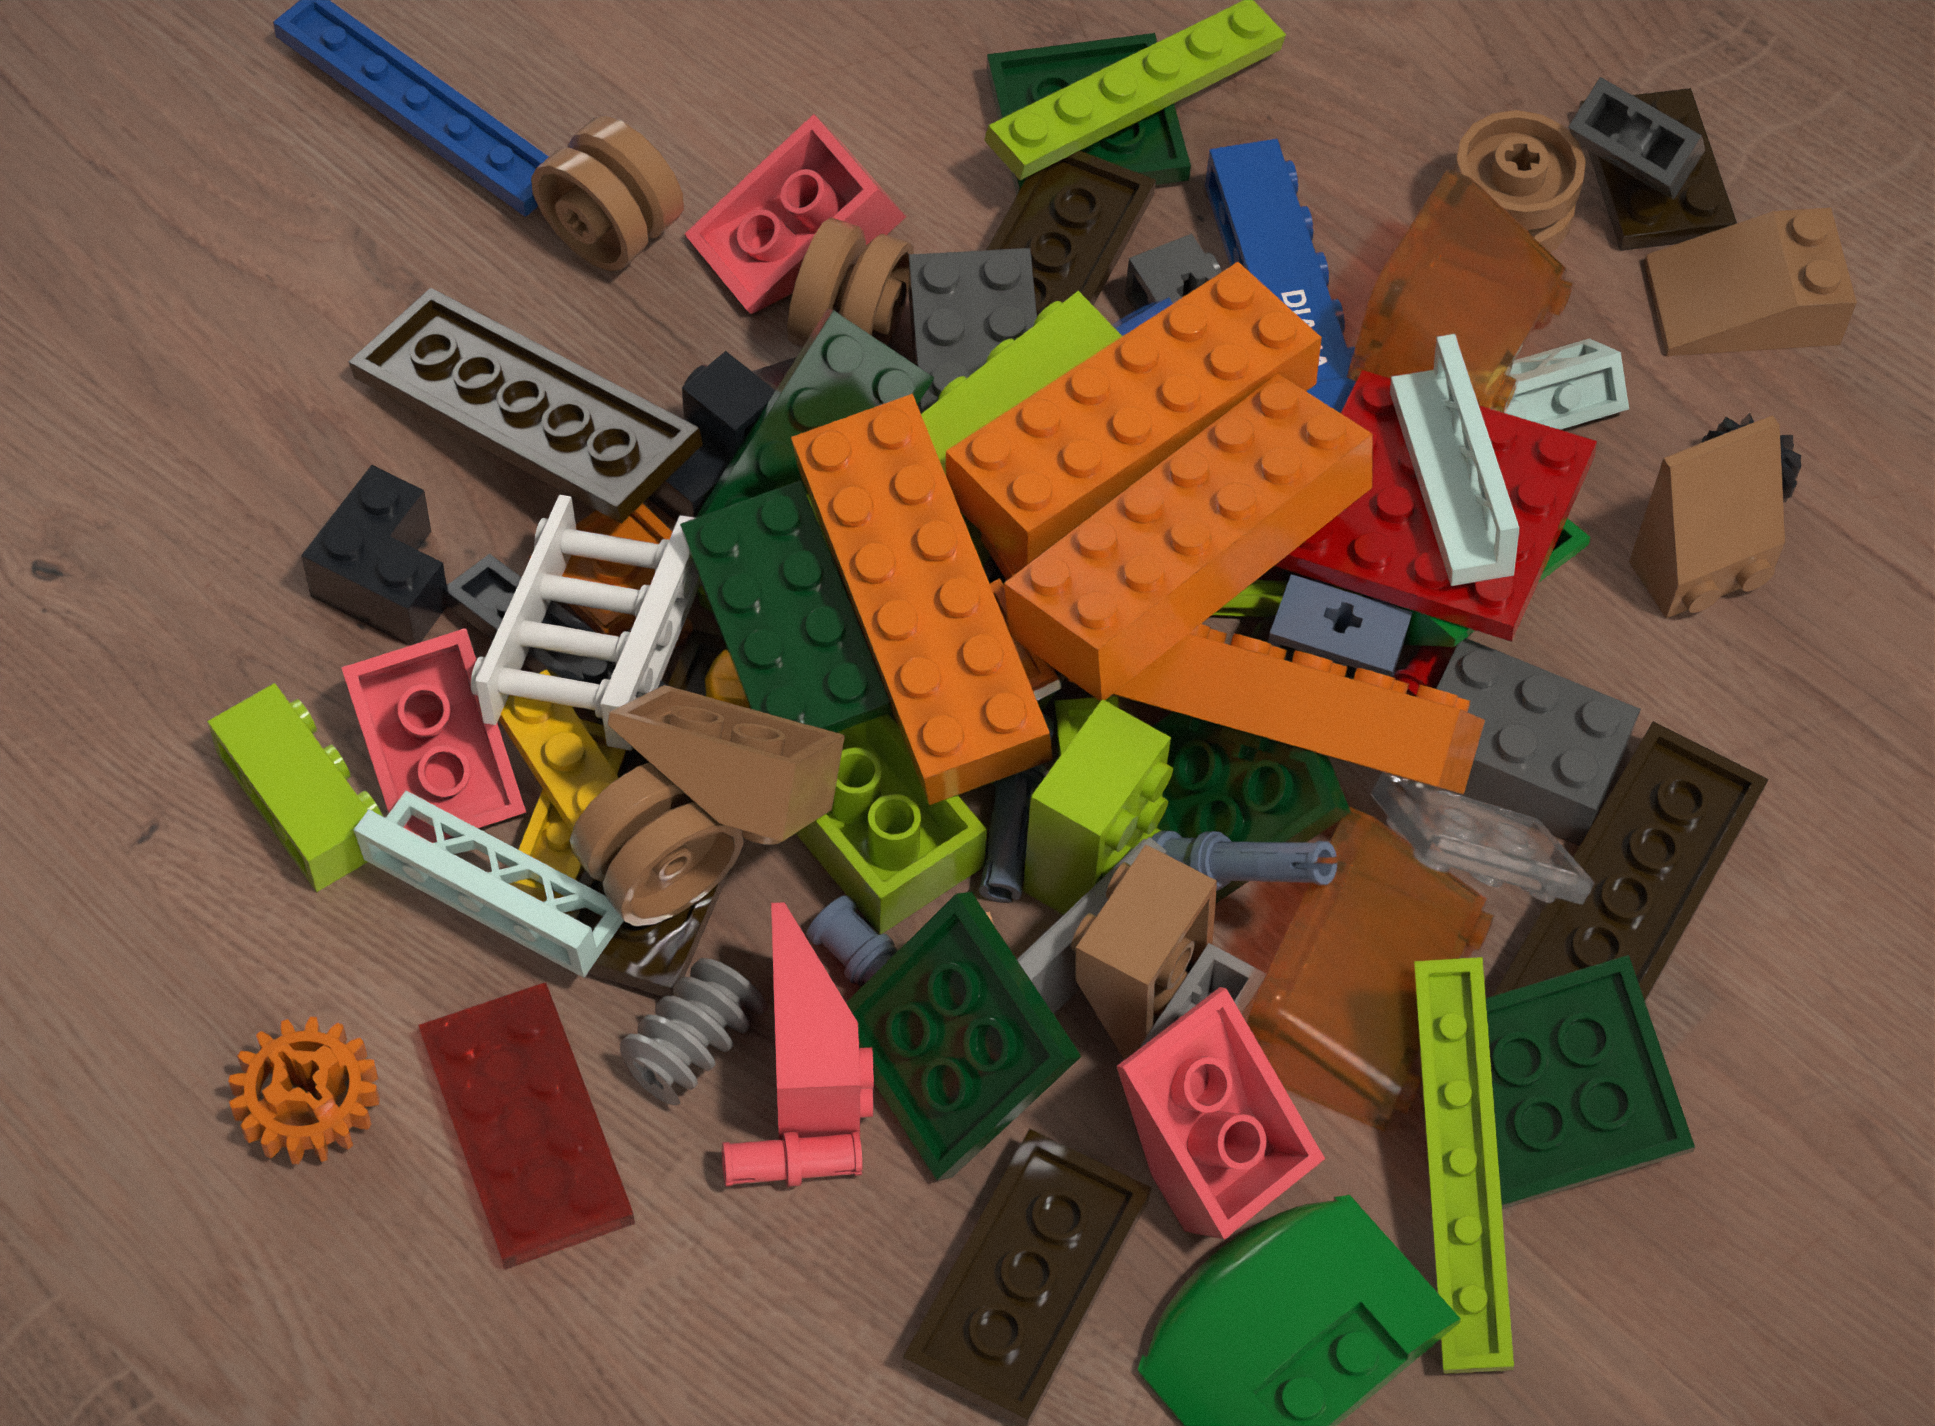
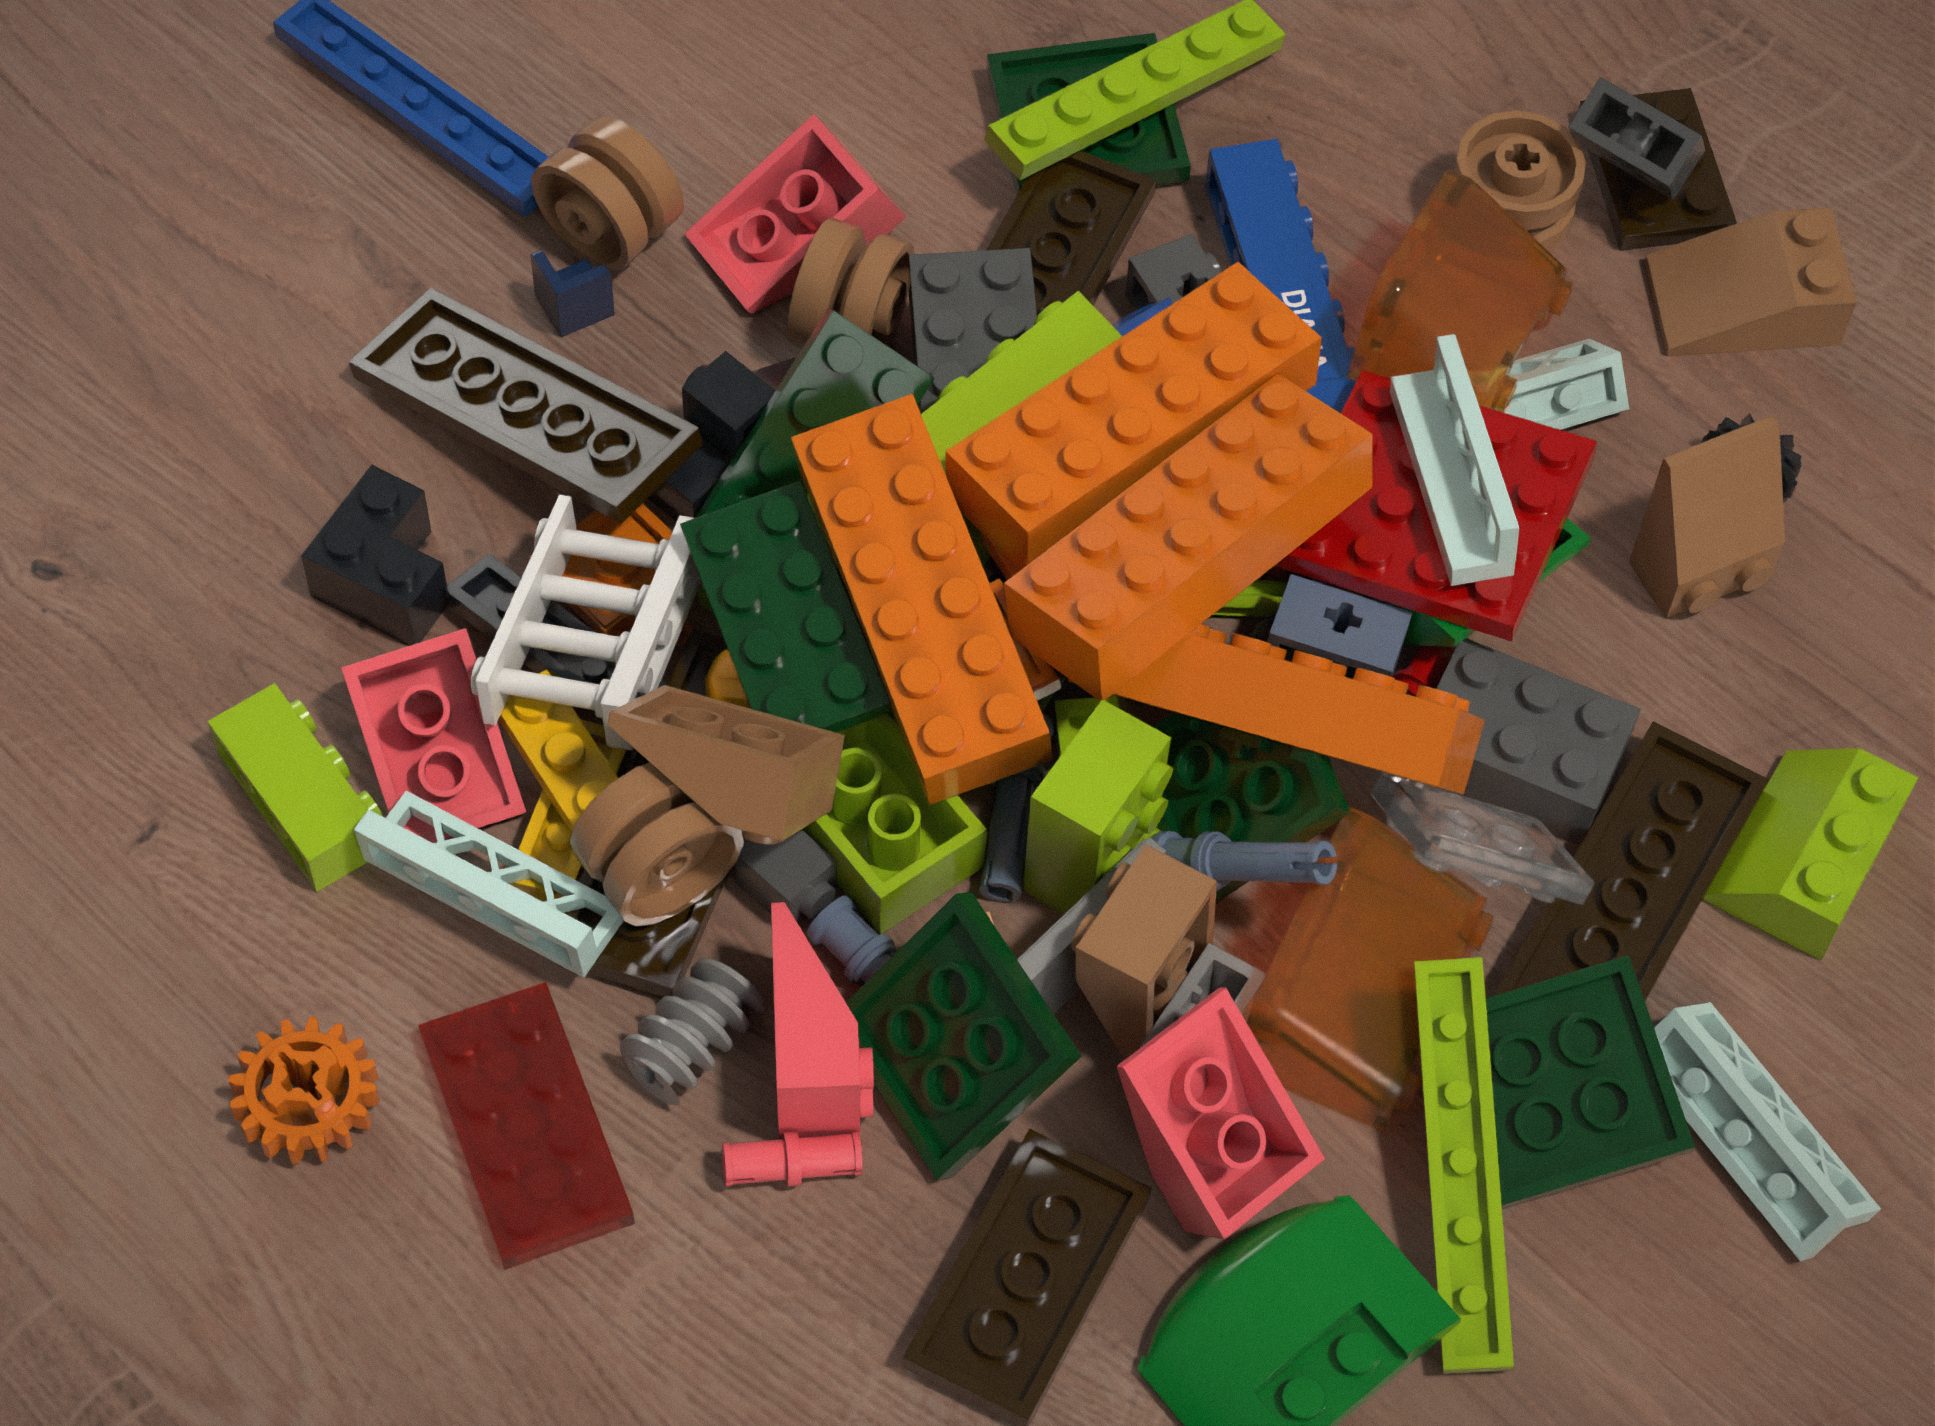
(572, 295): none -> dark blue panel
(788, 872): none -> dark grey brick
(1759, 1132): none -> light aqua fence
(1811, 844): none -> lime slope

